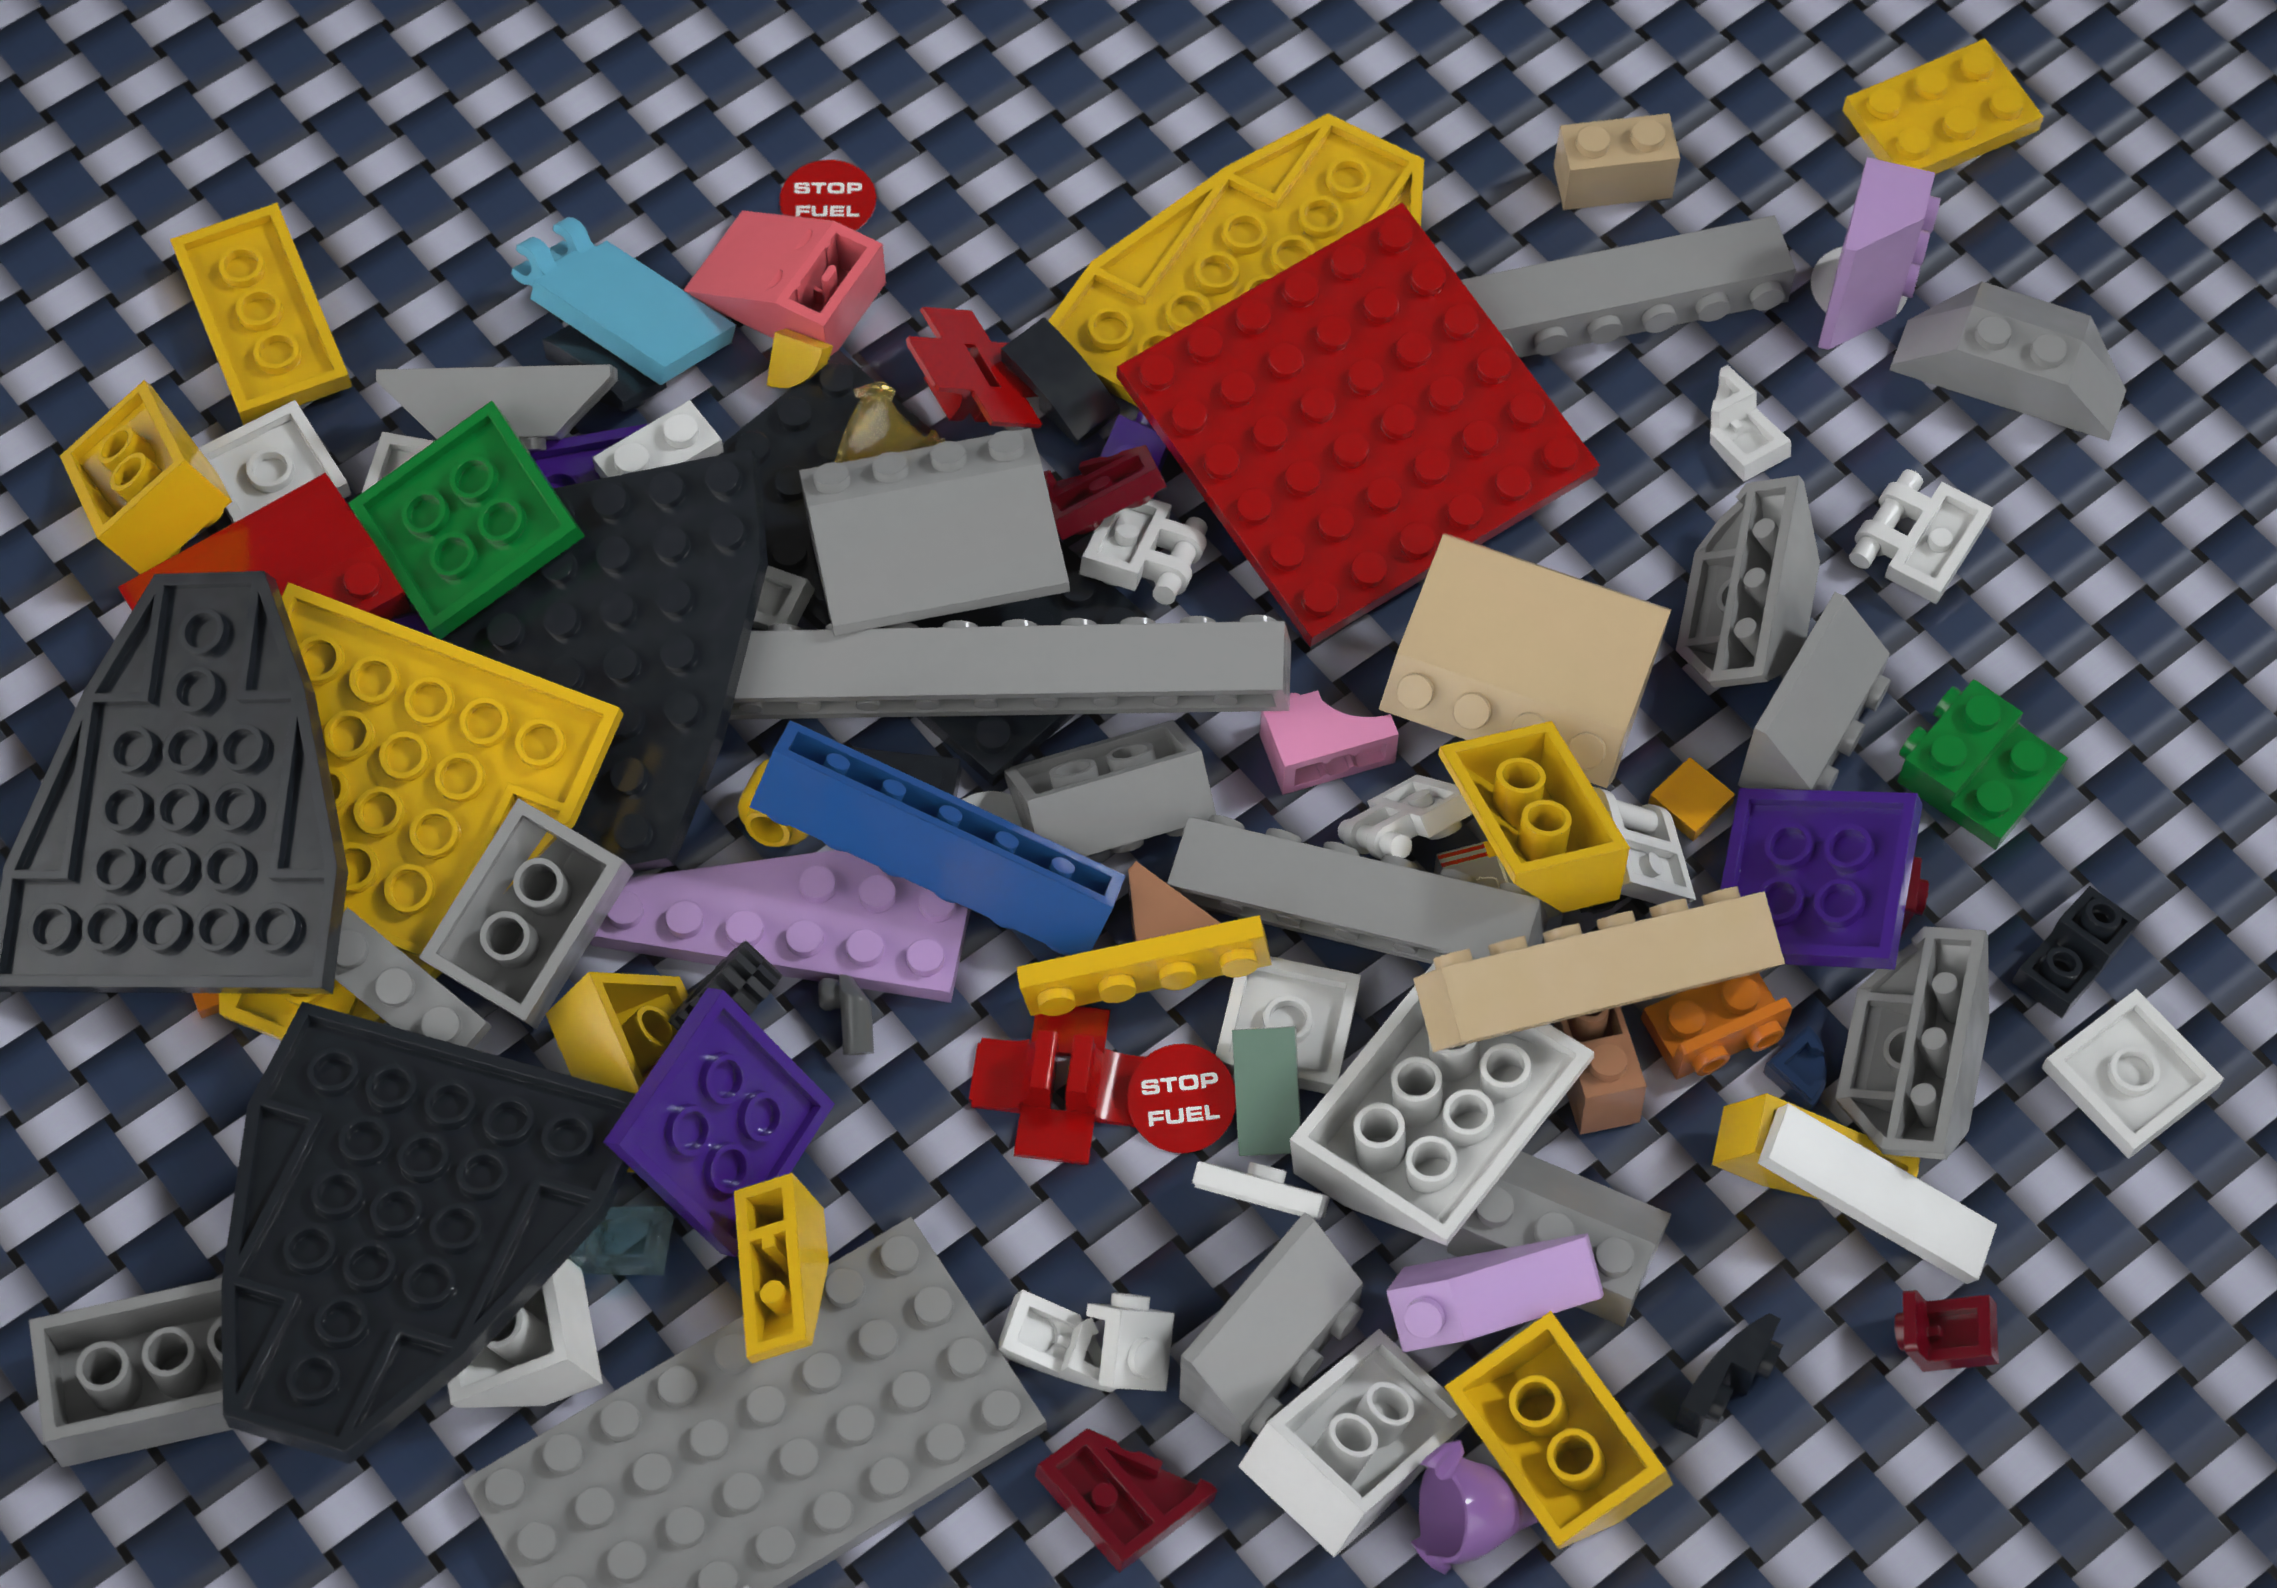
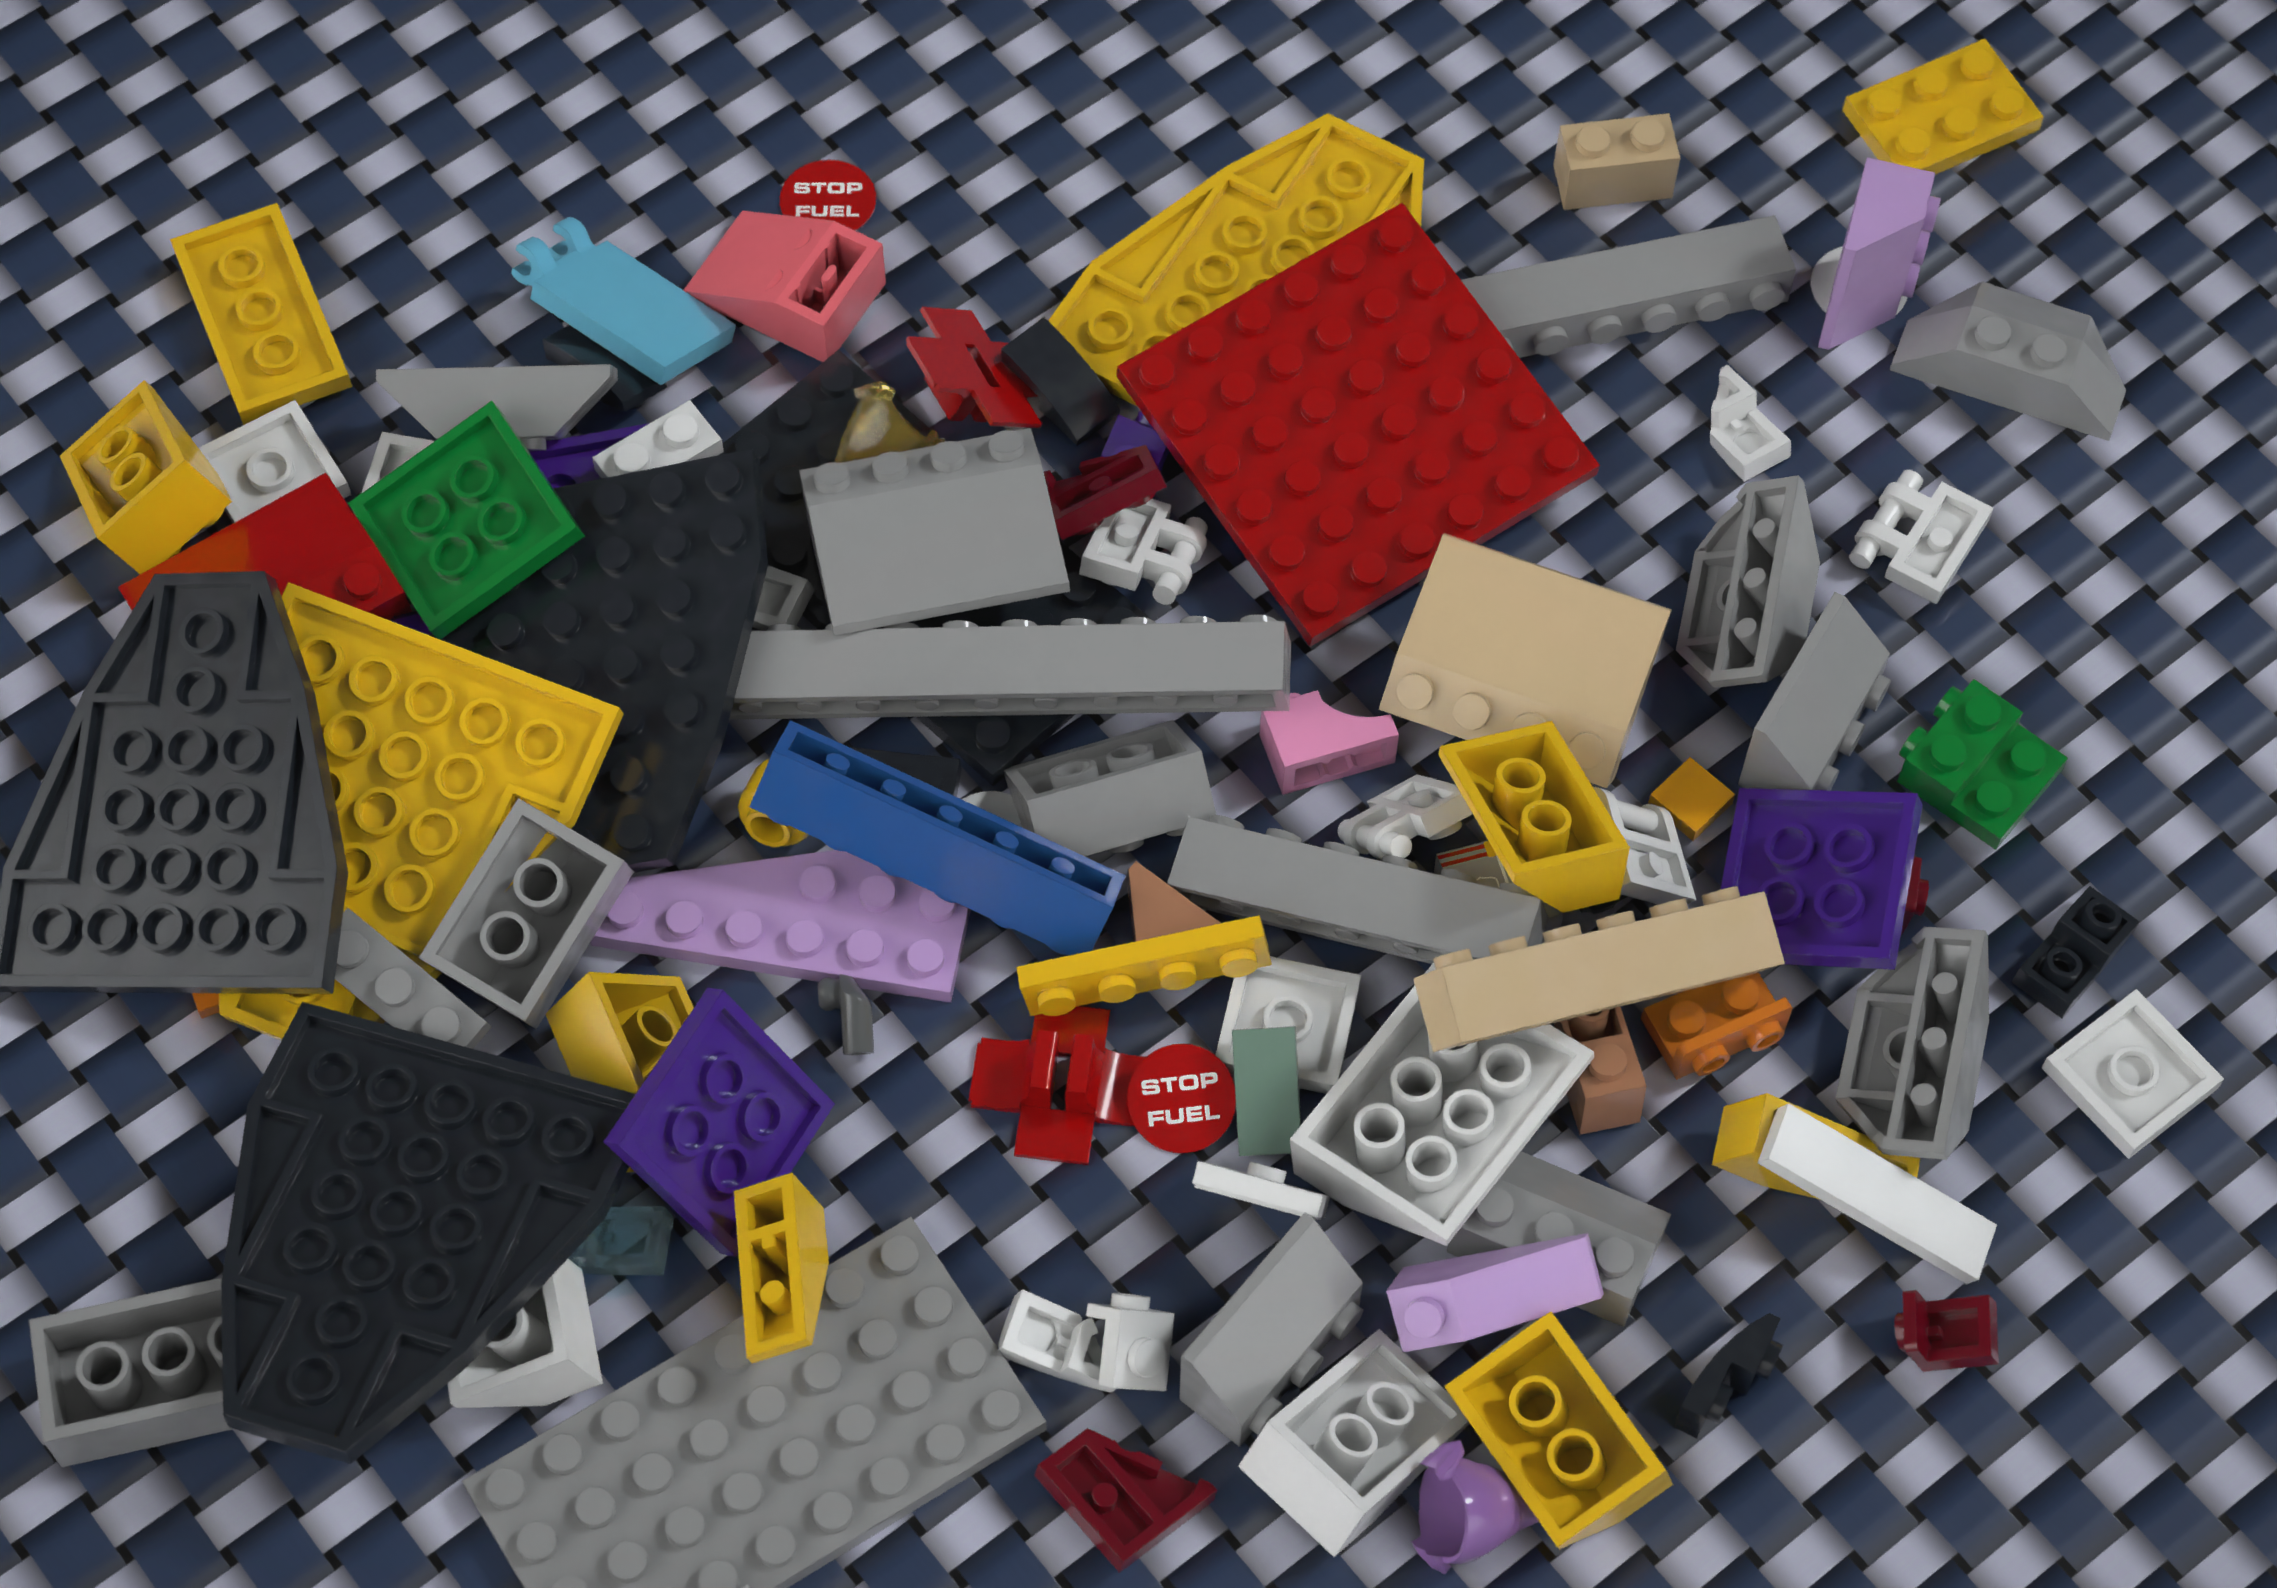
(742, 975): black tyre -> none
(795, 358): yellow tile -> none
(1800, 1069): dark blue tile -> none

